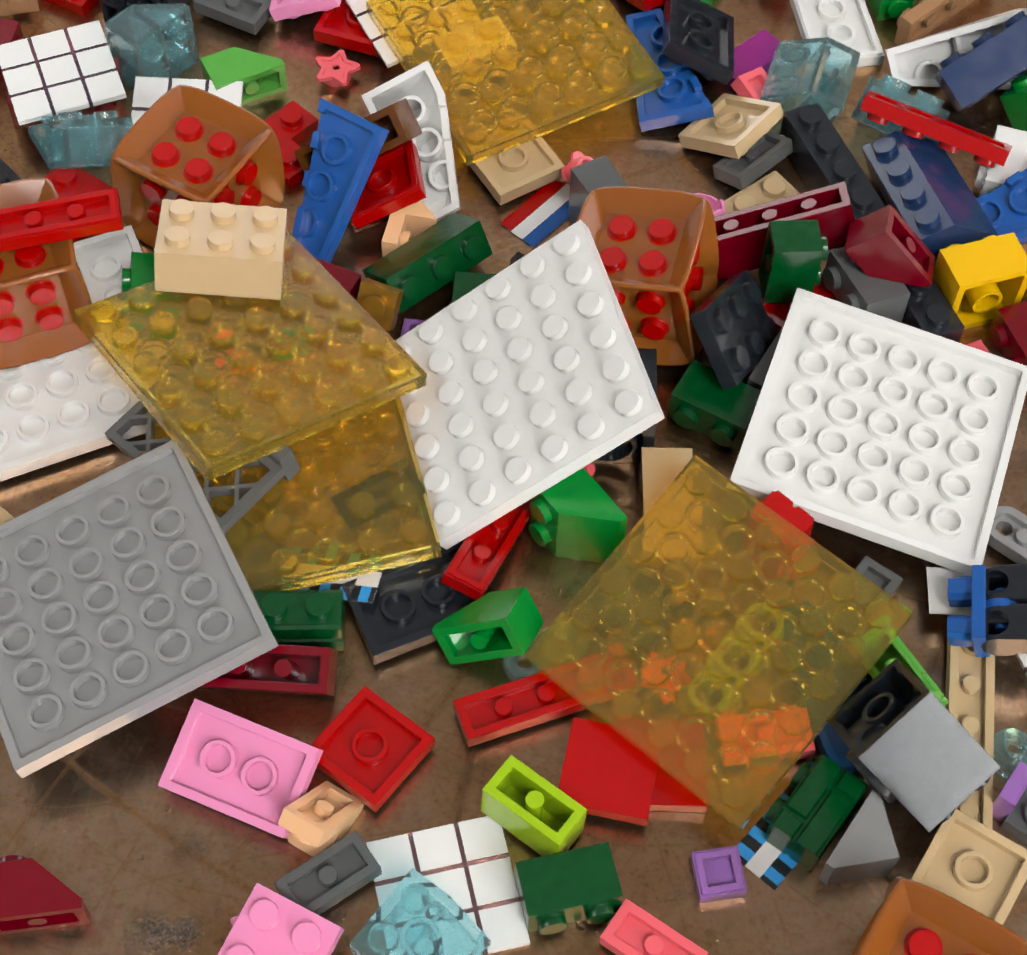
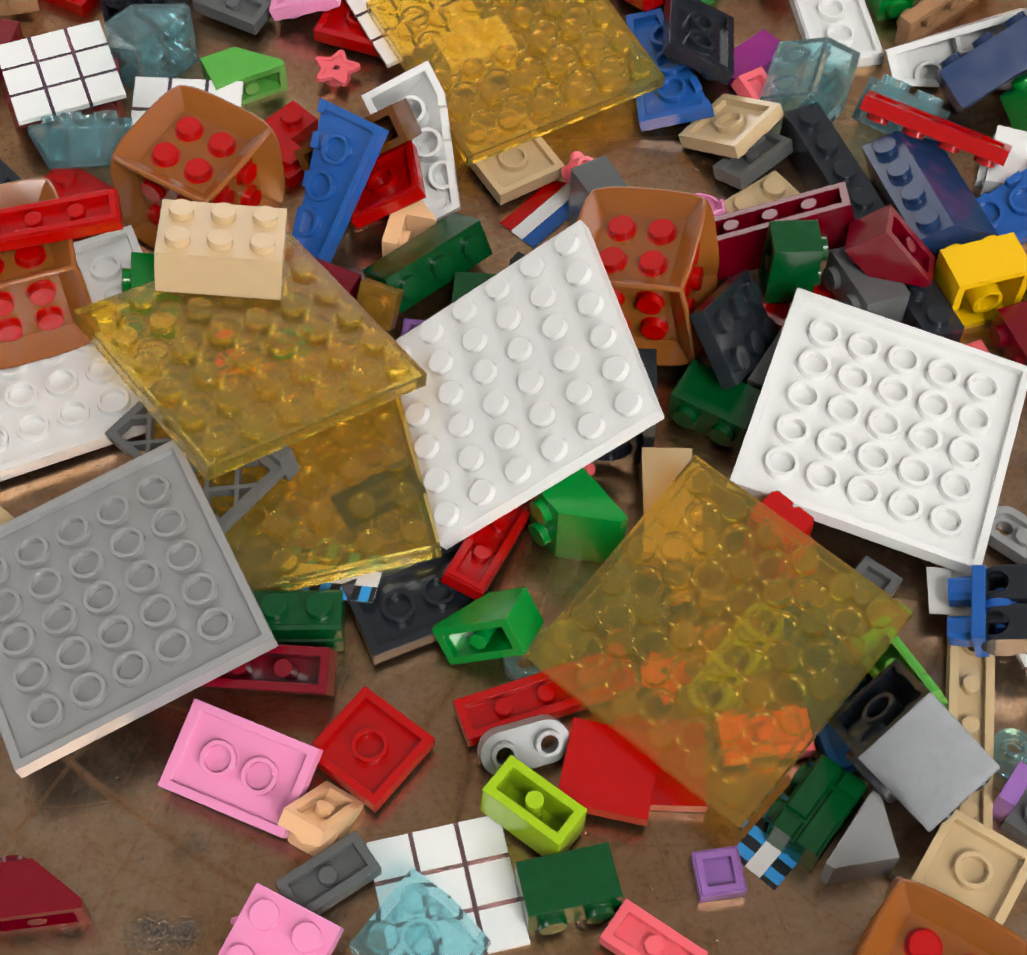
(524, 742): none -> light grey plate

